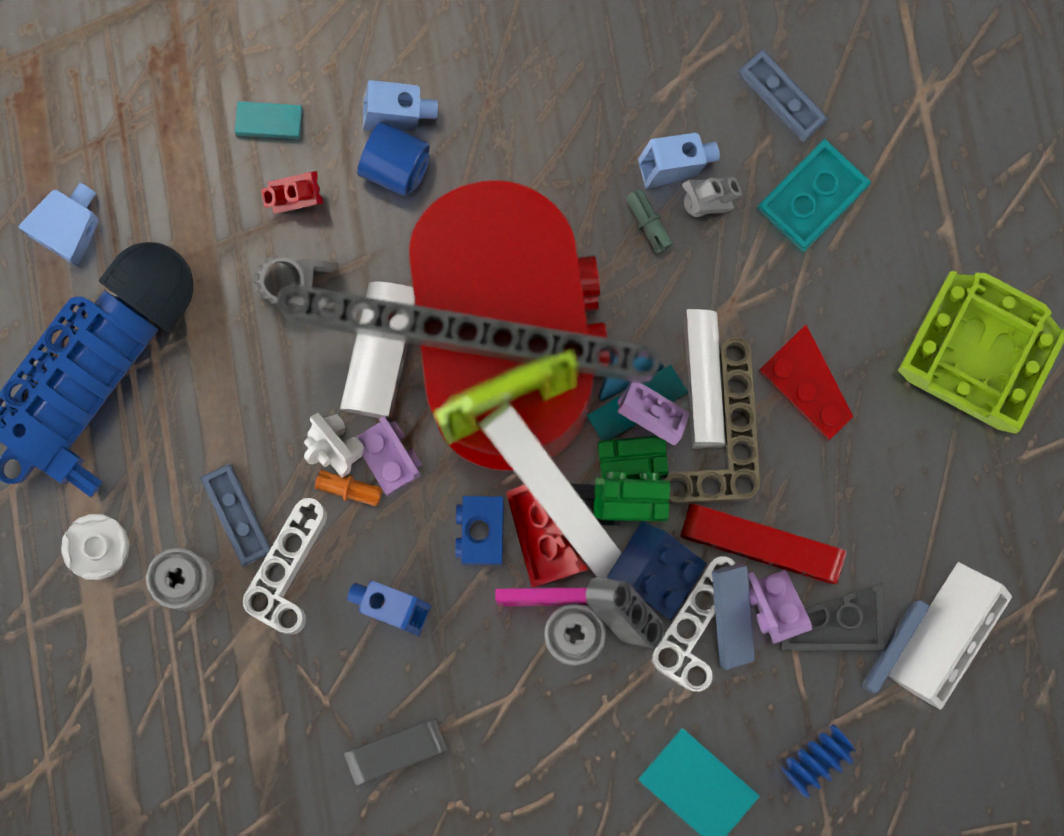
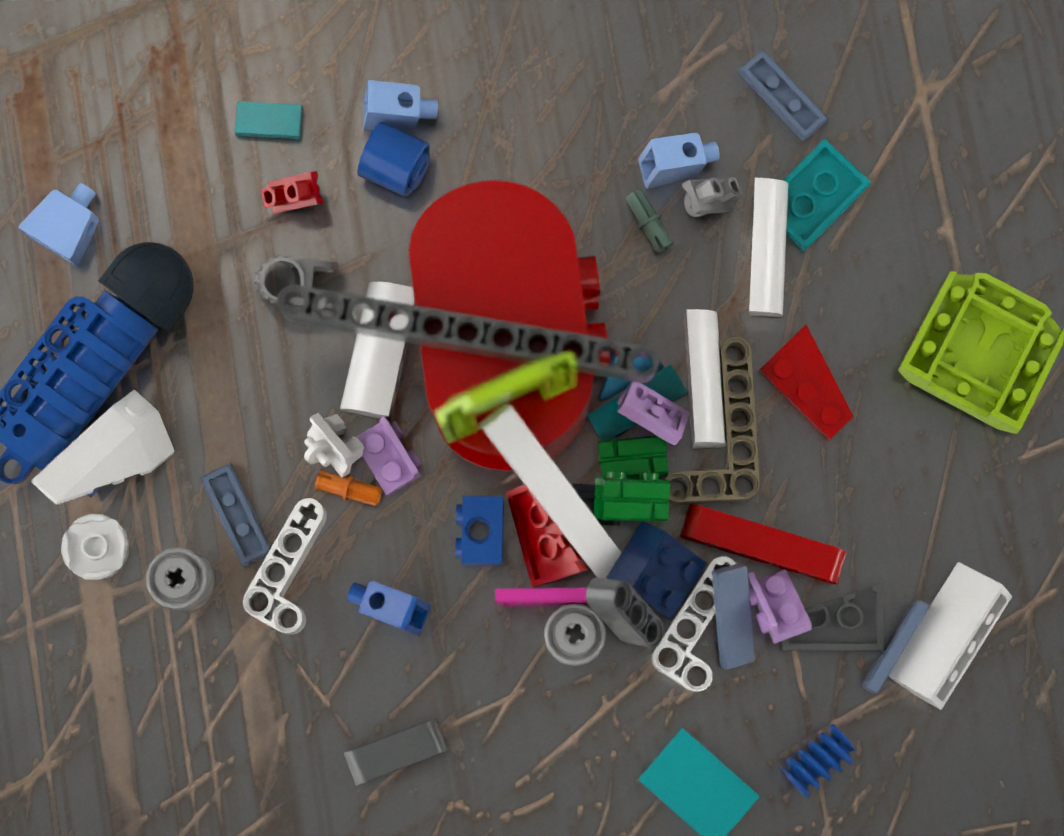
(116, 446): none -> white wedge
(768, 247): none -> white brick

